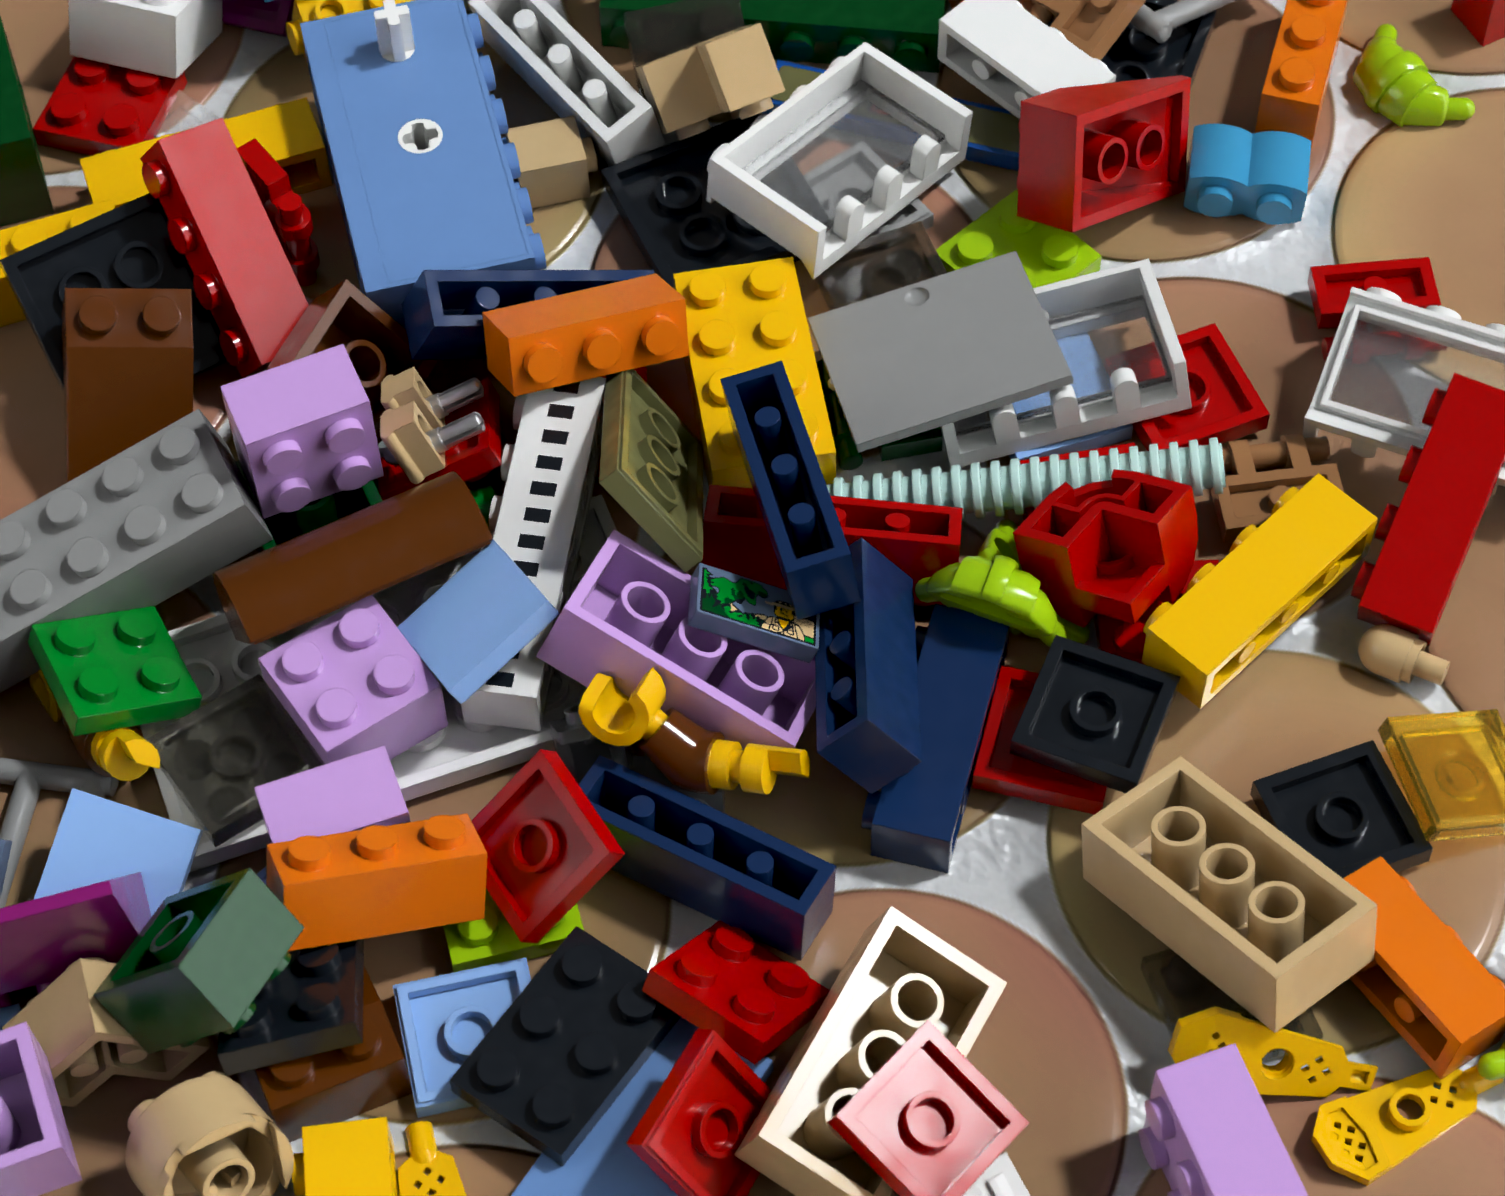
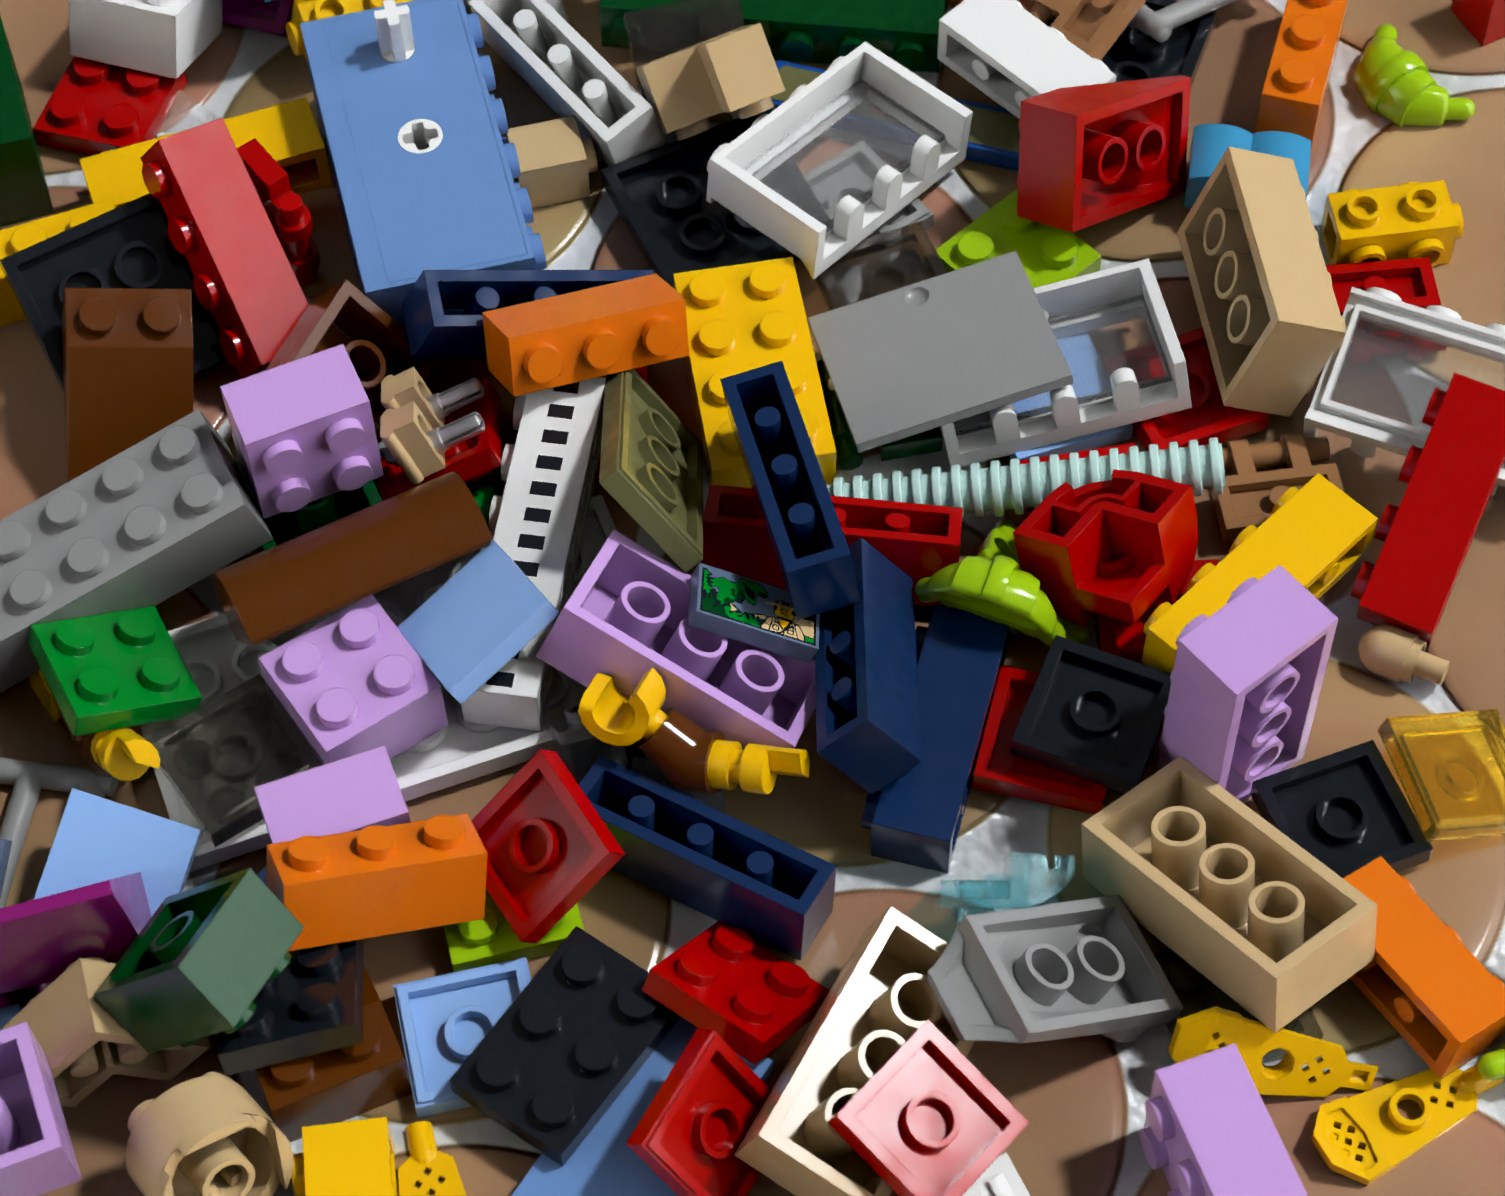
(1024, 884): none -> clear light blue slope
(1052, 975): none -> light grey slope
(1248, 683): none -> lavender brick
(1260, 282): none -> tan brick
(1391, 224): none -> yellow brick

